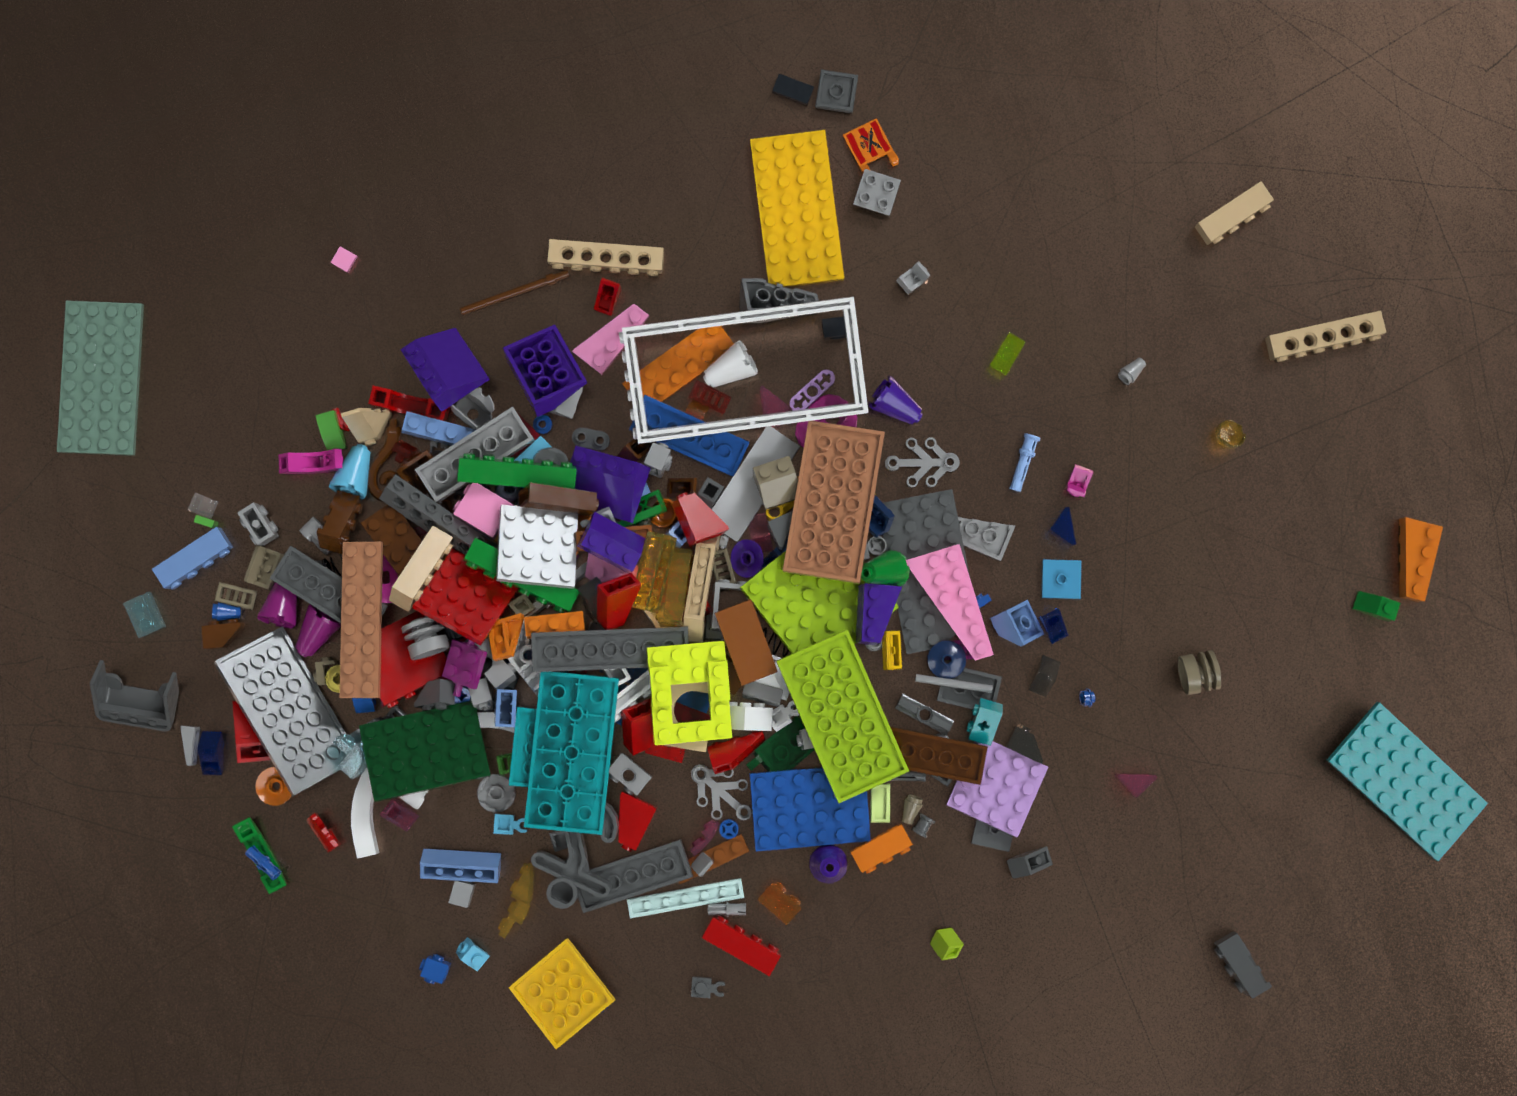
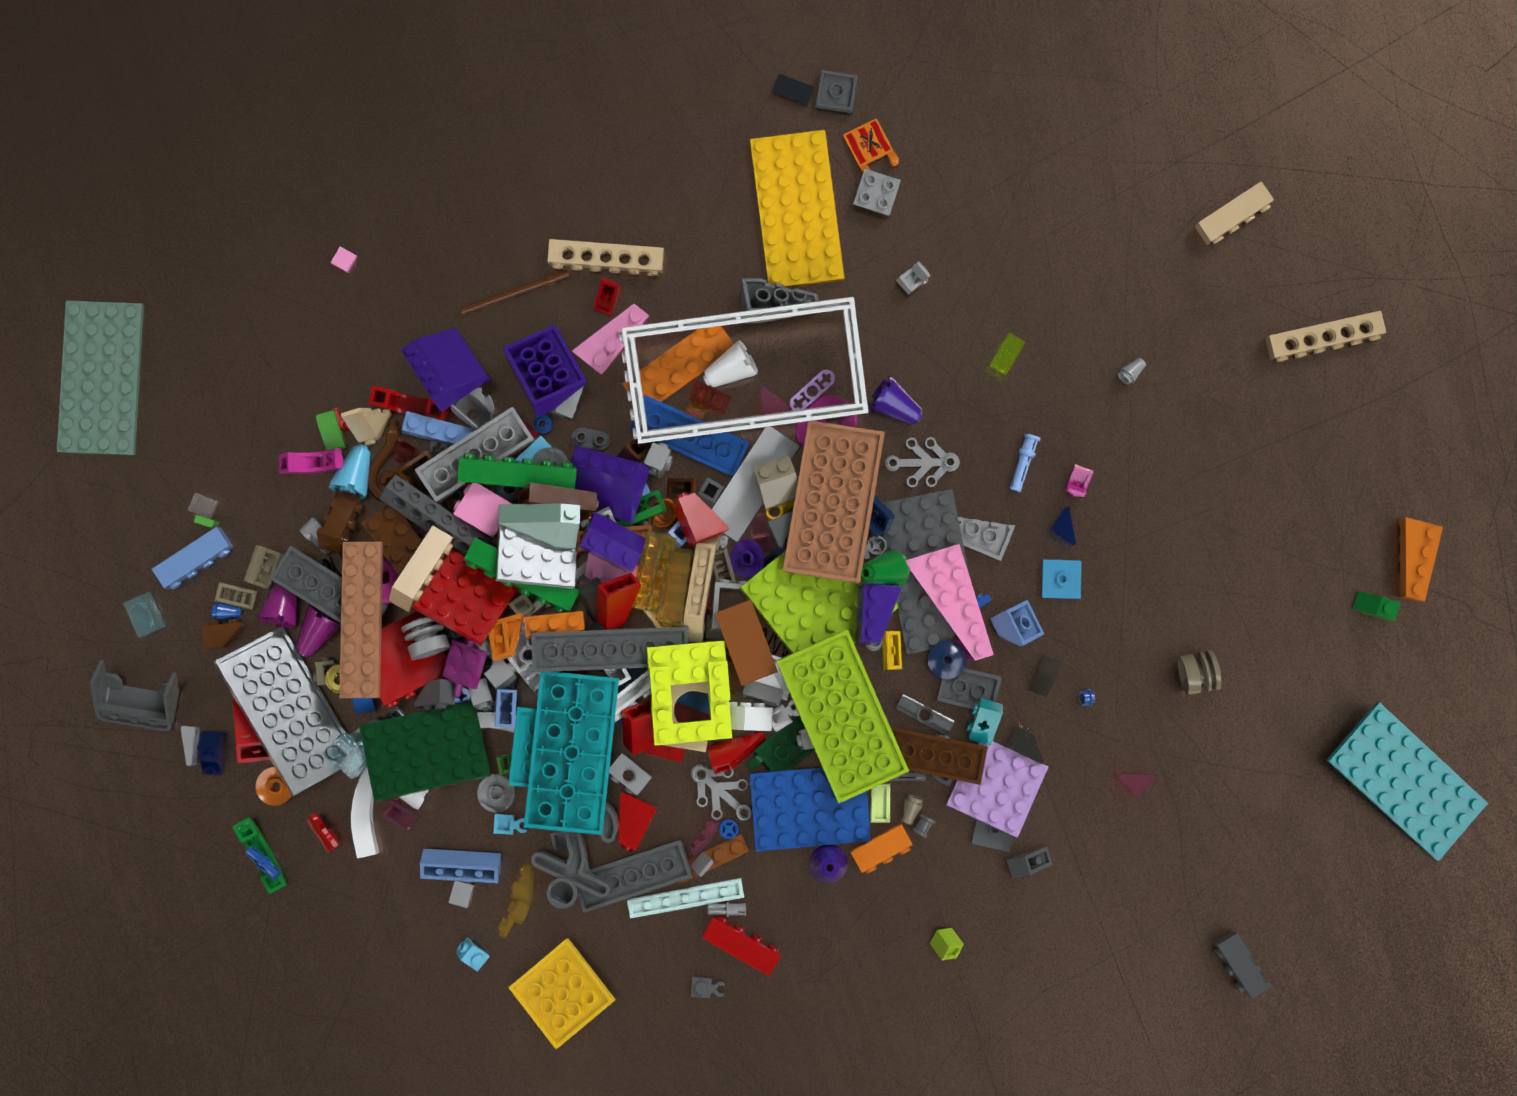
(260, 528): light grey brick -> none
(434, 969): blue brick -> none
(545, 522): none -> sand green wedge
(780, 902): clear orange bracket -> none
(833, 328): black brick -> none
(953, 683): light grey bar -> none
(1053, 625): clear blue slope -> none
(1229, 434): clear yellow hair -> none

